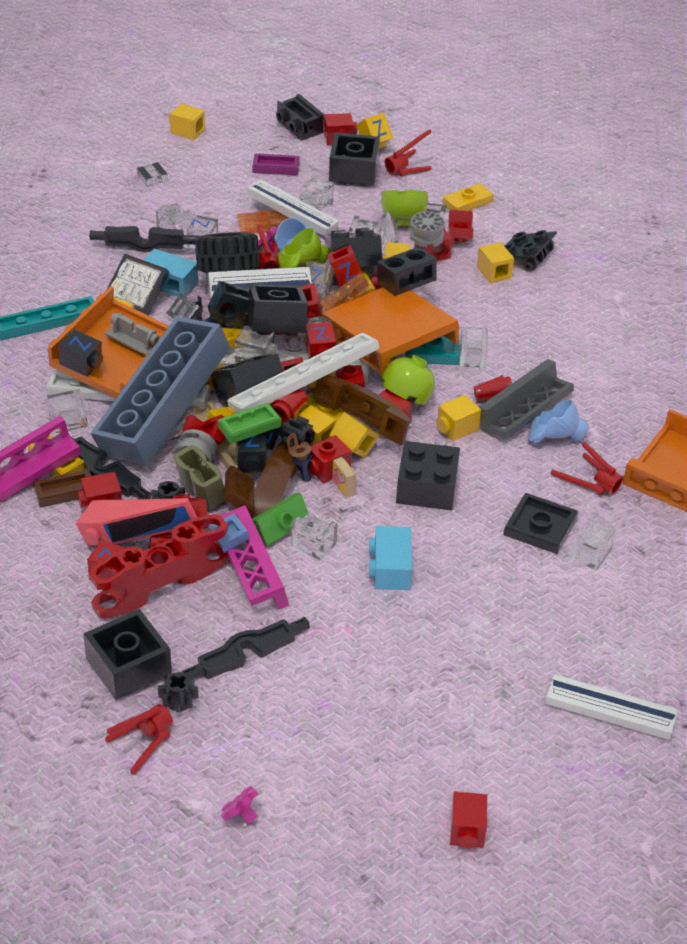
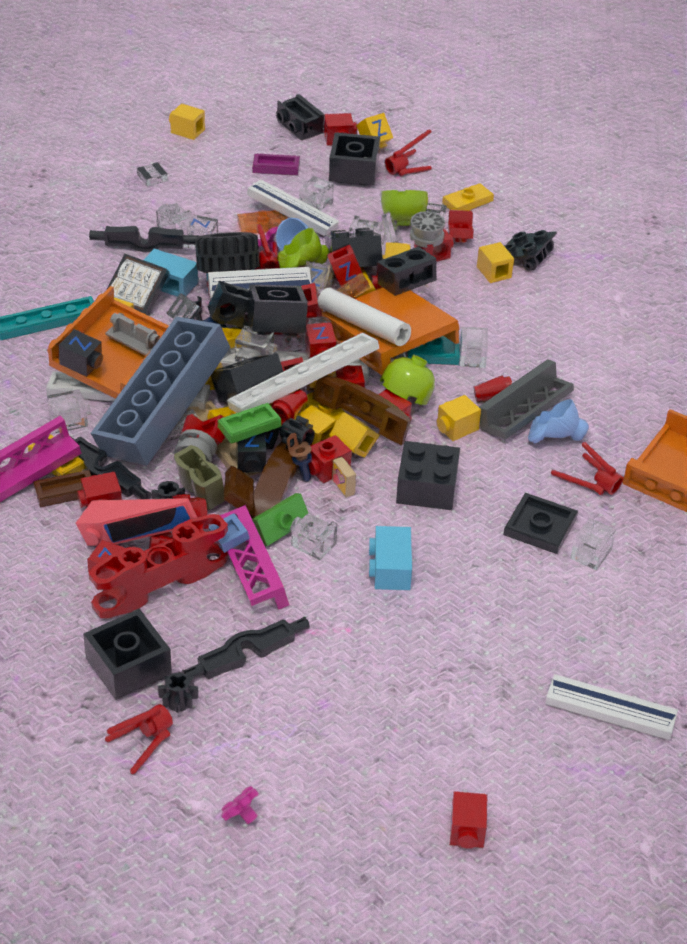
(364, 316): none -> white piece

